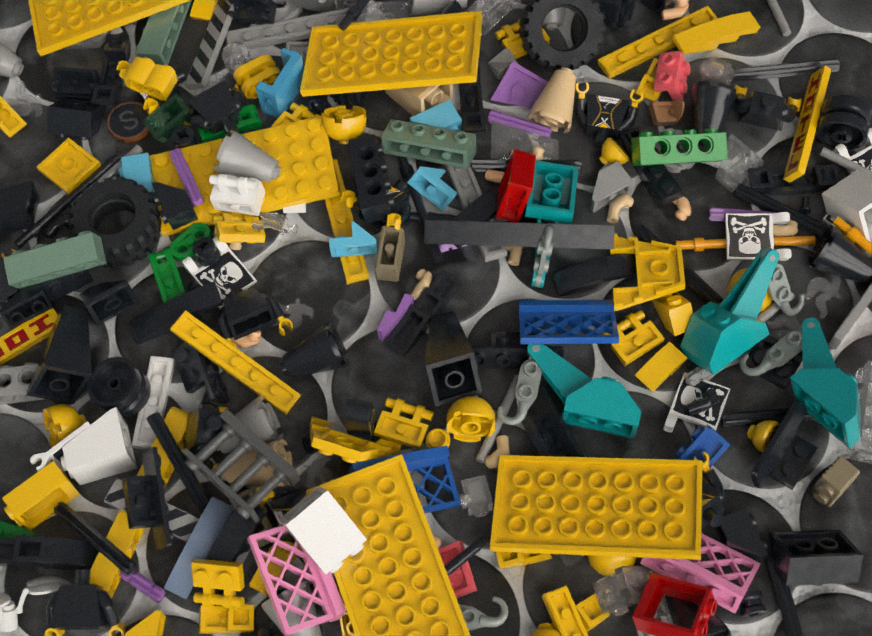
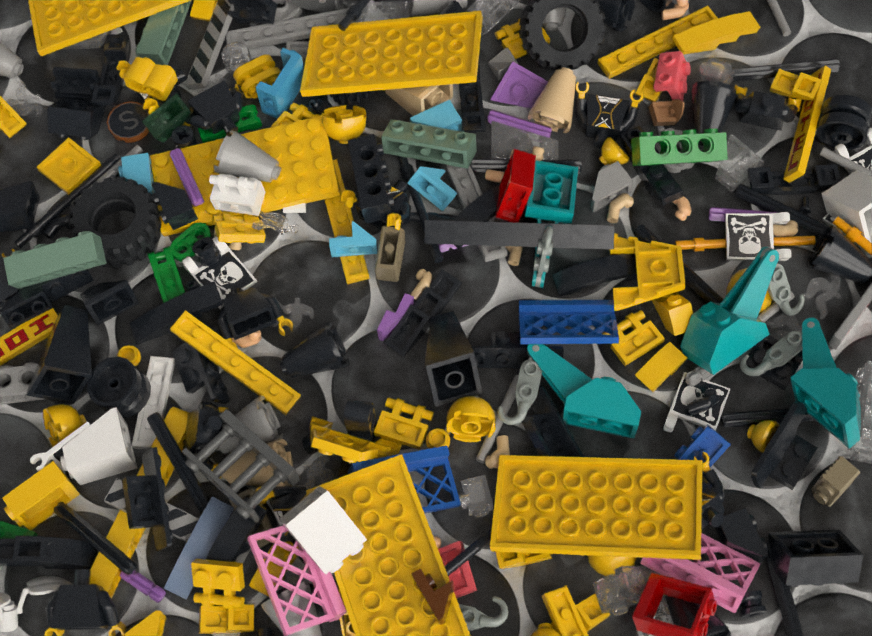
(130, 353): none -> yellow plate
(438, 600): none -> reddish brown slope
(795, 86): none -> yellow slope

